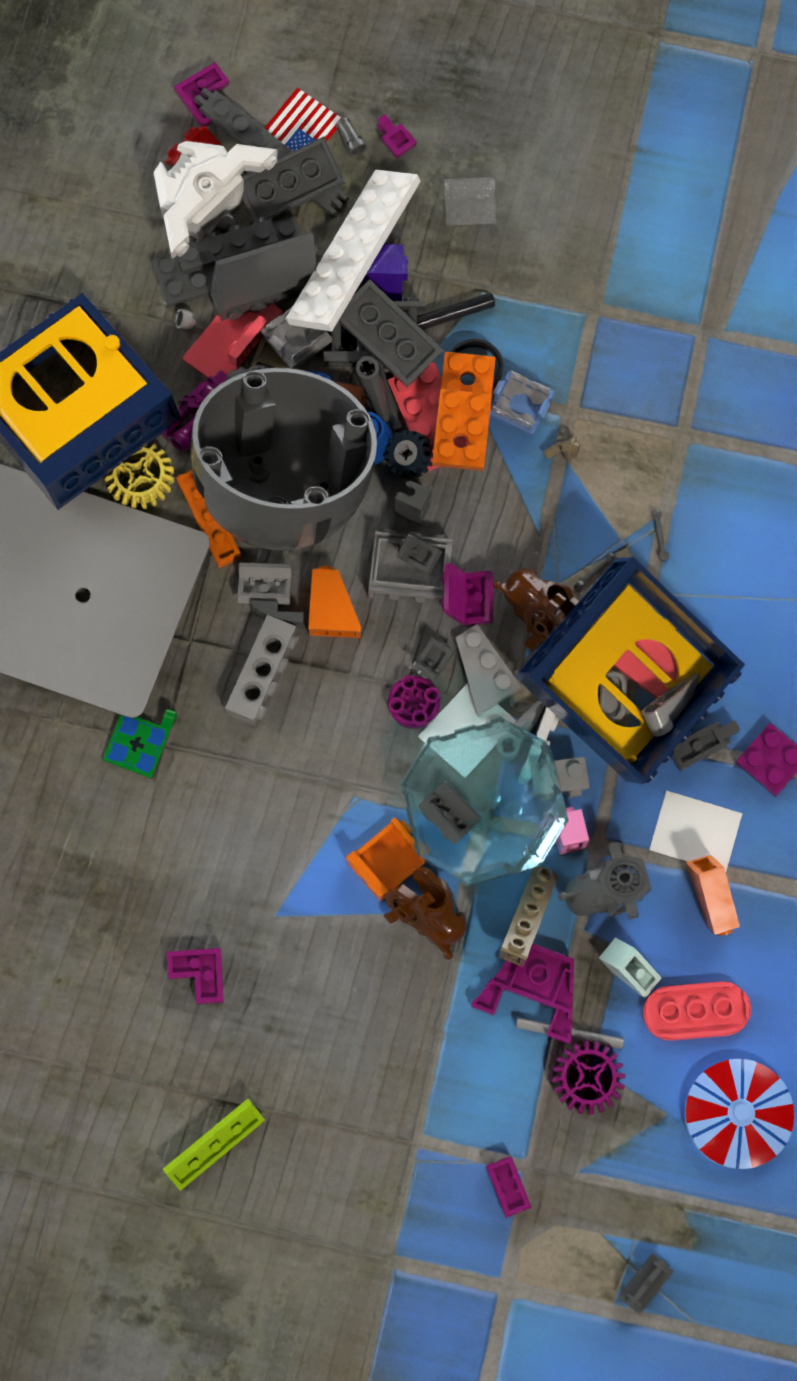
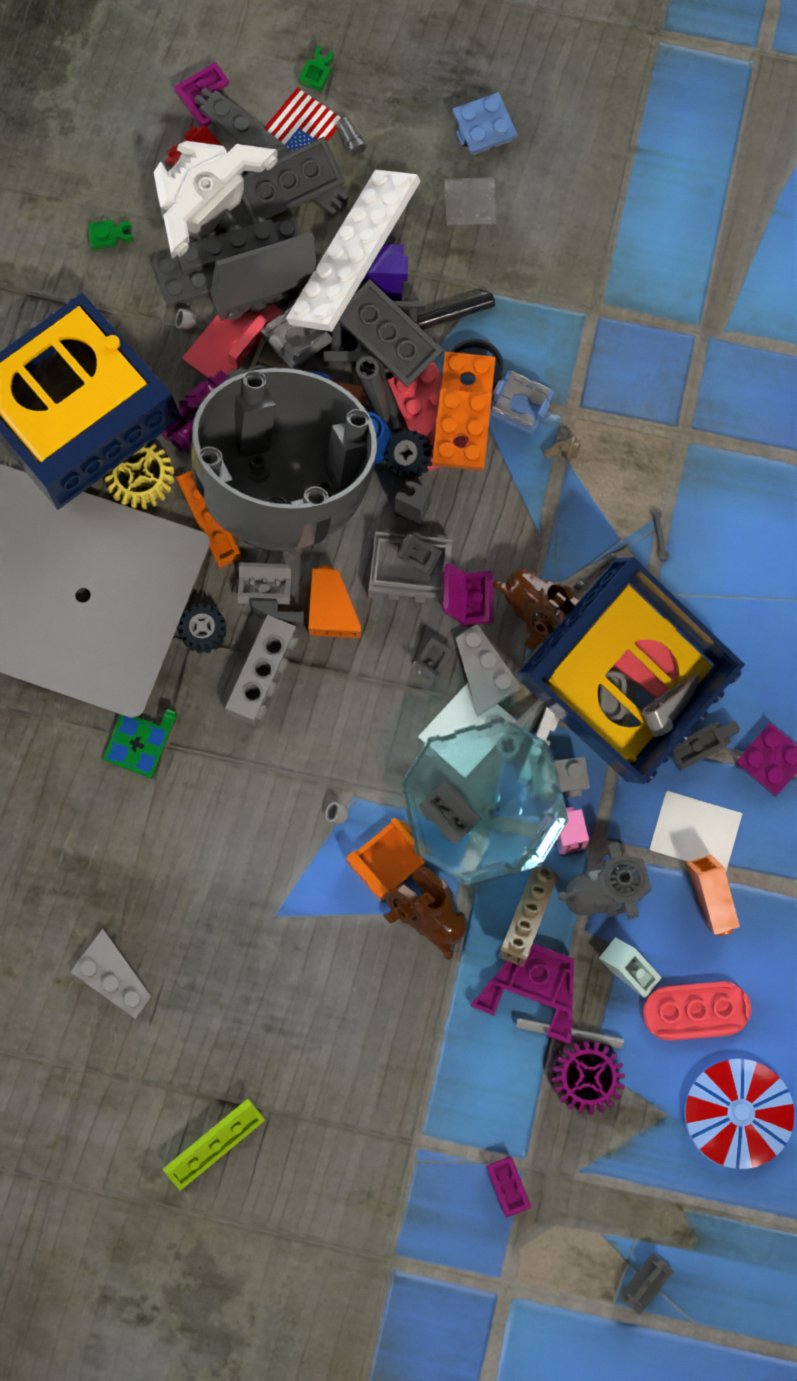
(104, 234): none -> green plate
(111, 976): none -> light grey wing
(196, 621): none -> black wheel
(205, 967): magenta plate -> none
(316, 72): none -> green plate
(336, 813): none -> light grey hinge
(397, 138): magenta plate -> none
(414, 702): magenta tile -> none
(484, 124): none -> medium blue piece

